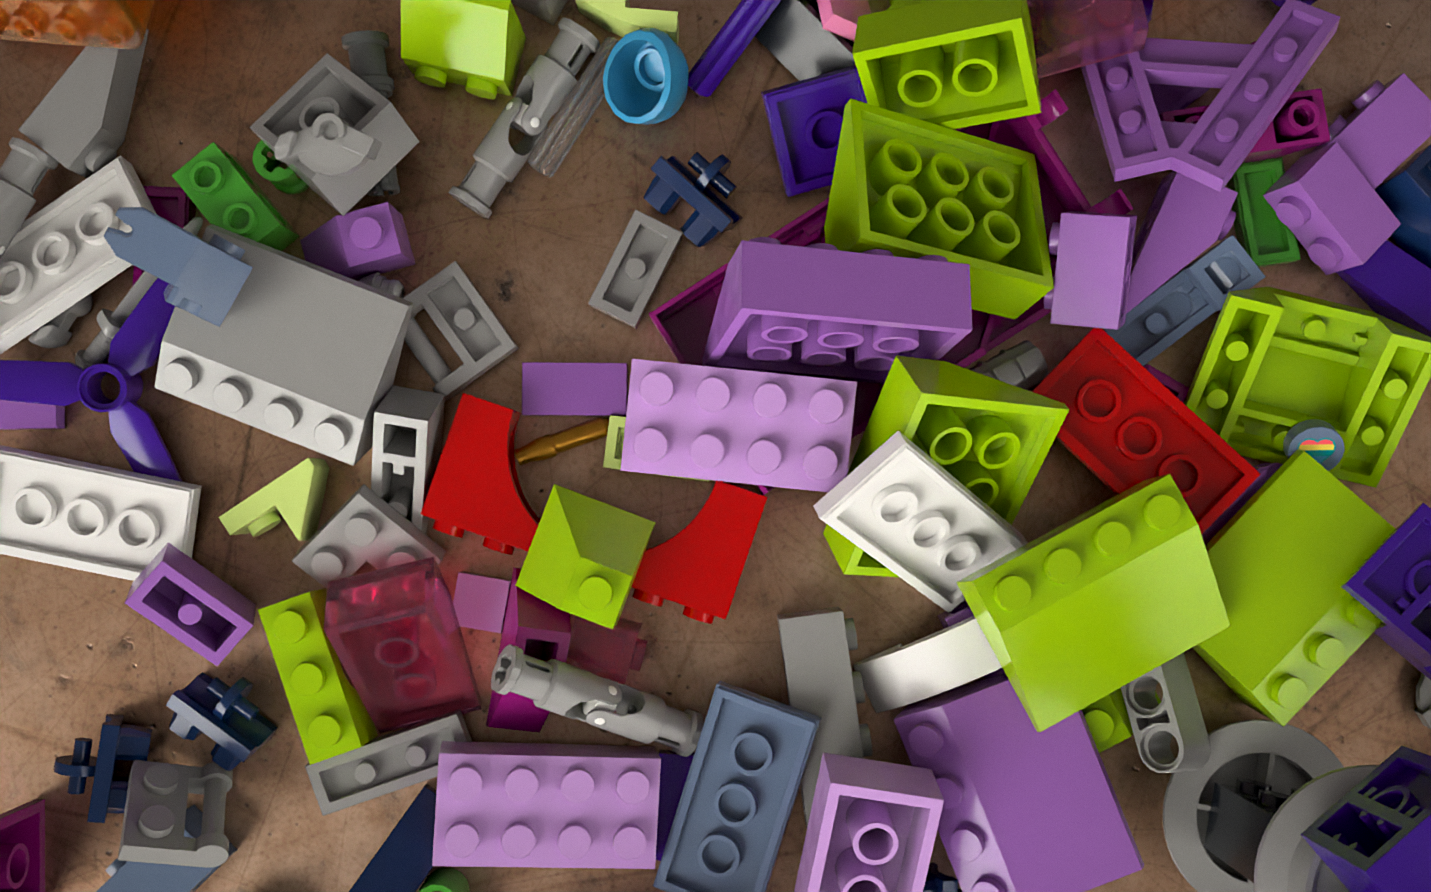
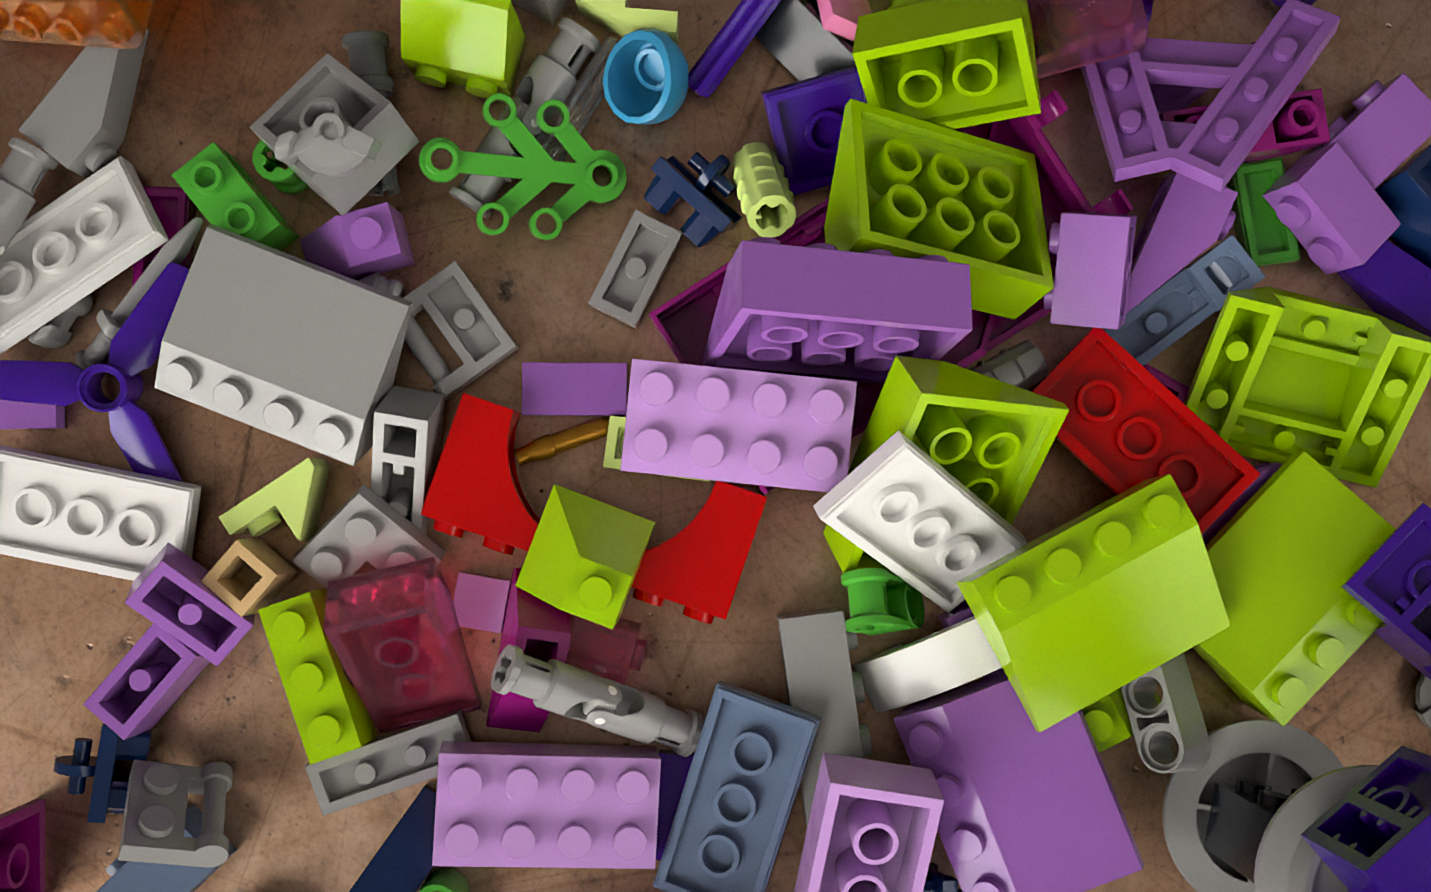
(145, 683): none -> medium lavender brick
(199, 273): sand blue piece -> none
(222, 715): dark blue hips -> none
(249, 576): none -> tan brick
(534, 168): none -> bright green plant
(763, 190): none -> yellowish green axle
(881, 602): none -> bright green piece
(1318, 440): sand blue tile -> none

